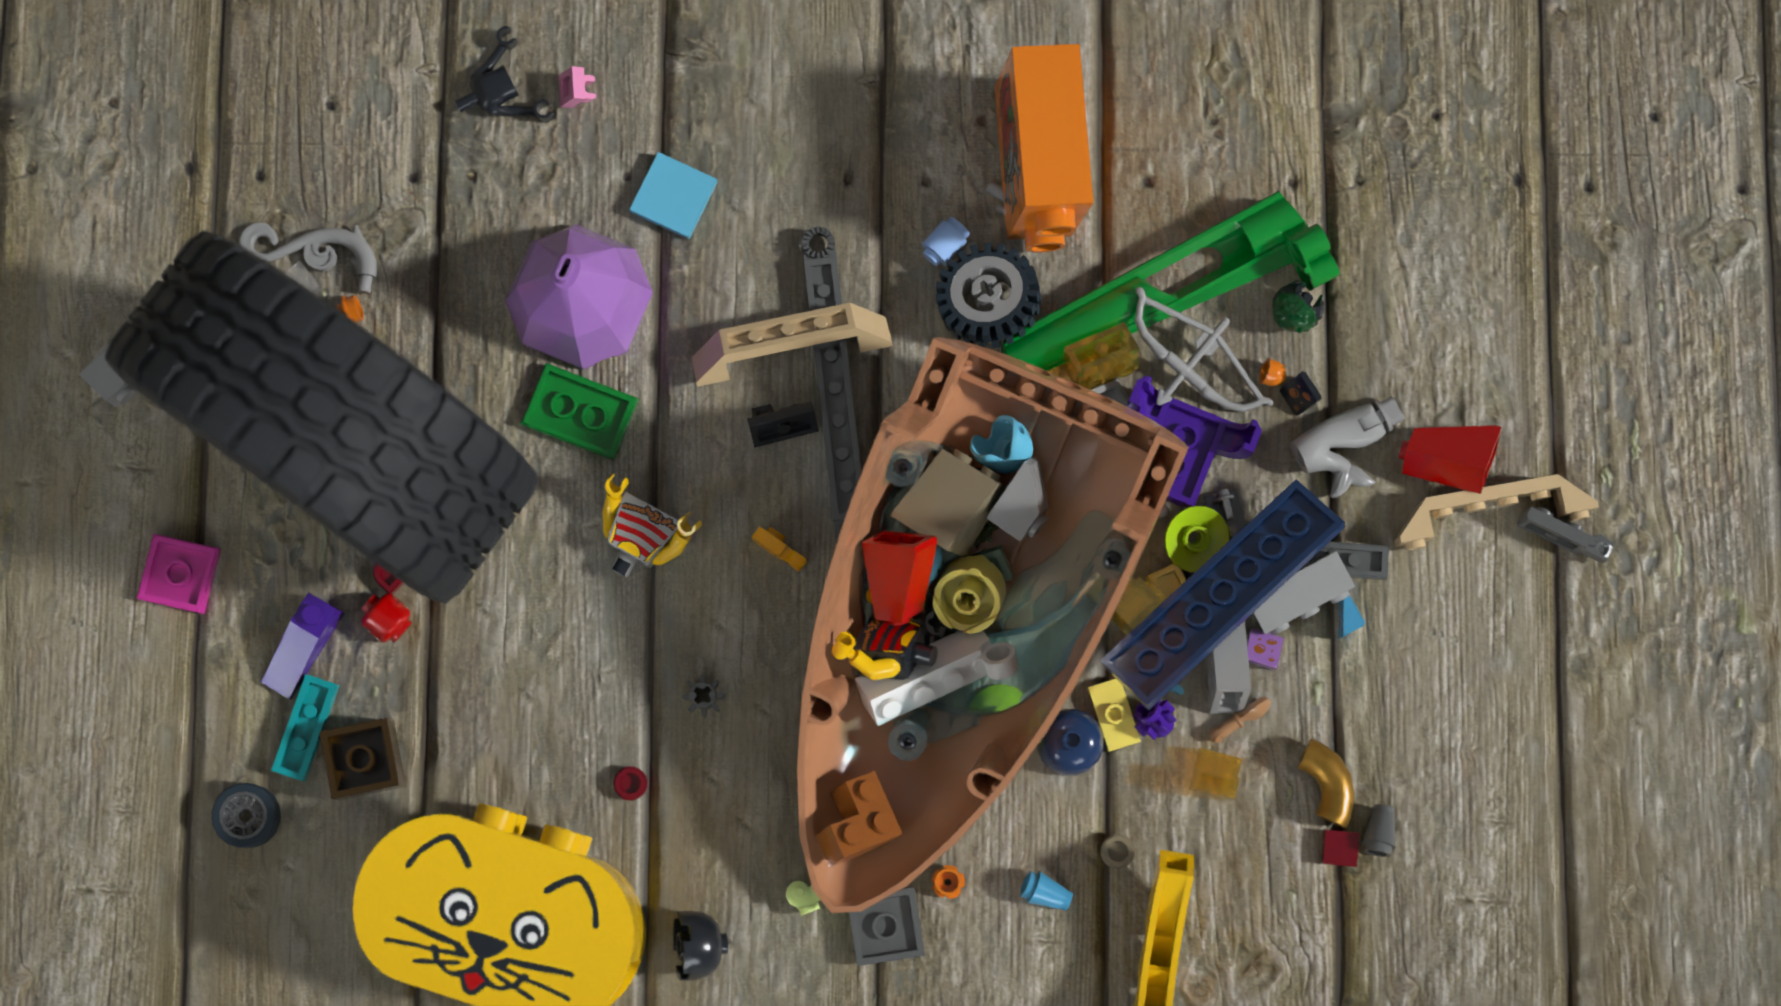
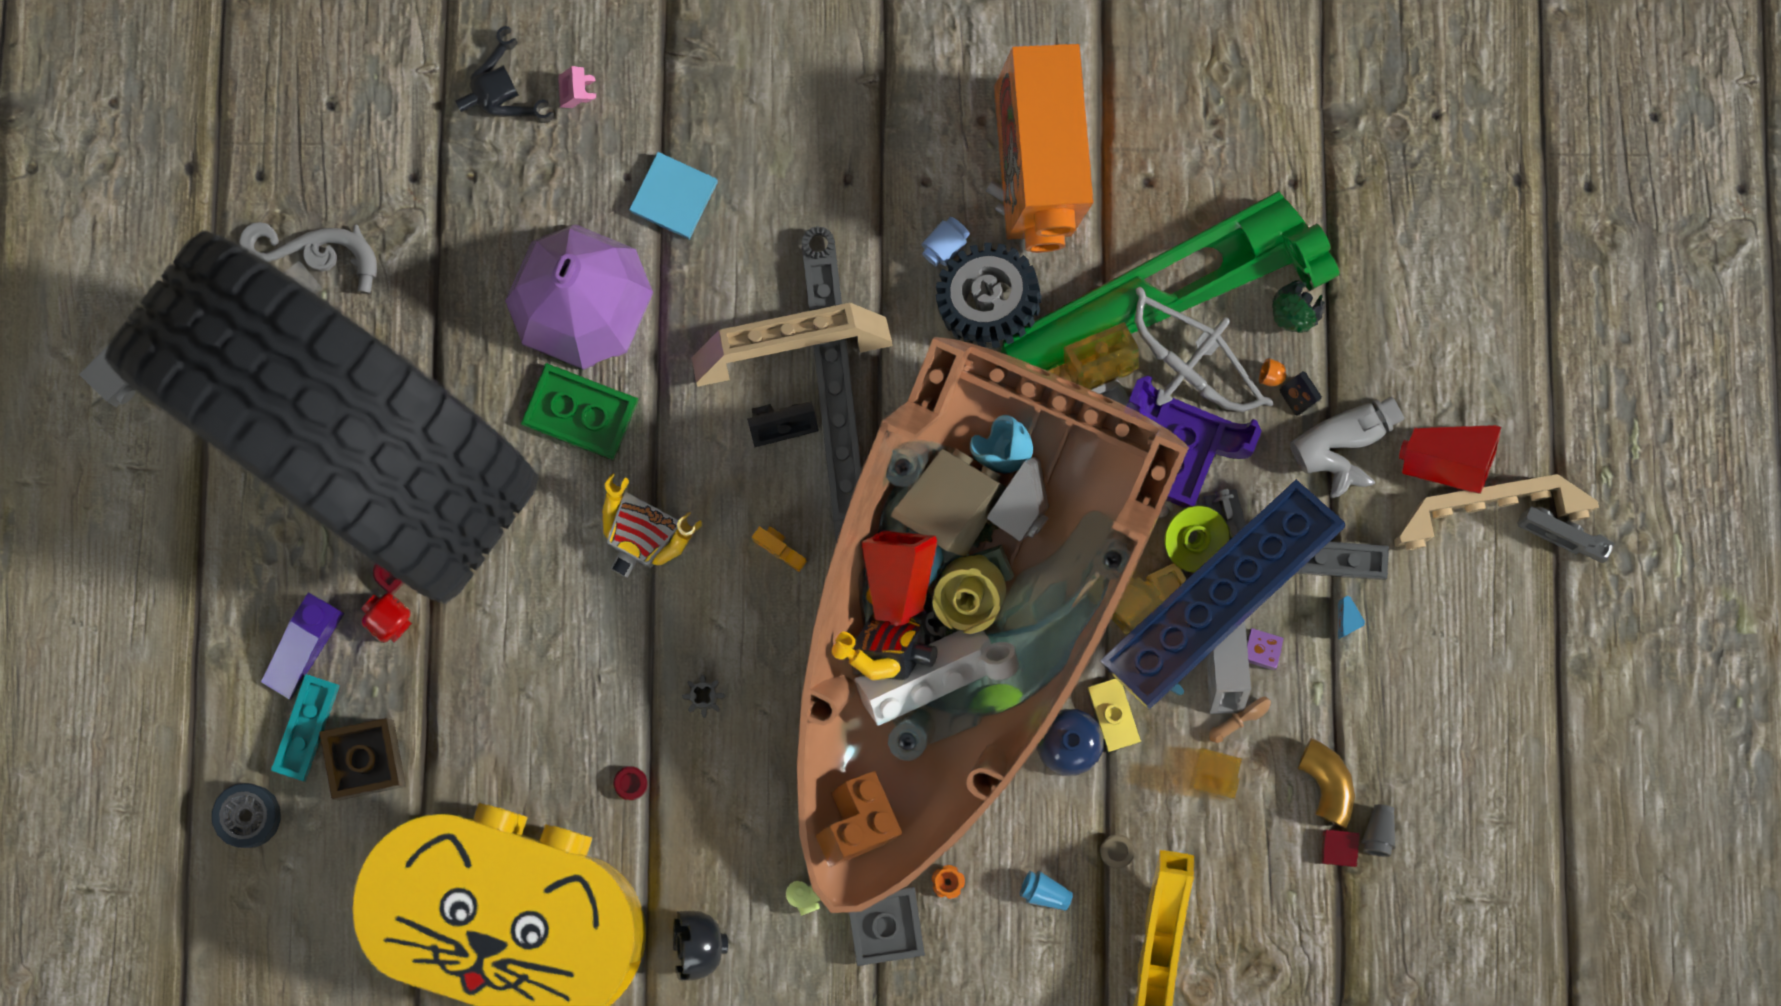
(178, 573): dark pink tile -> none
(351, 307): orange plate -> none
(1156, 721): dark purple gear -> none
(1313, 585): light grey brick -> none

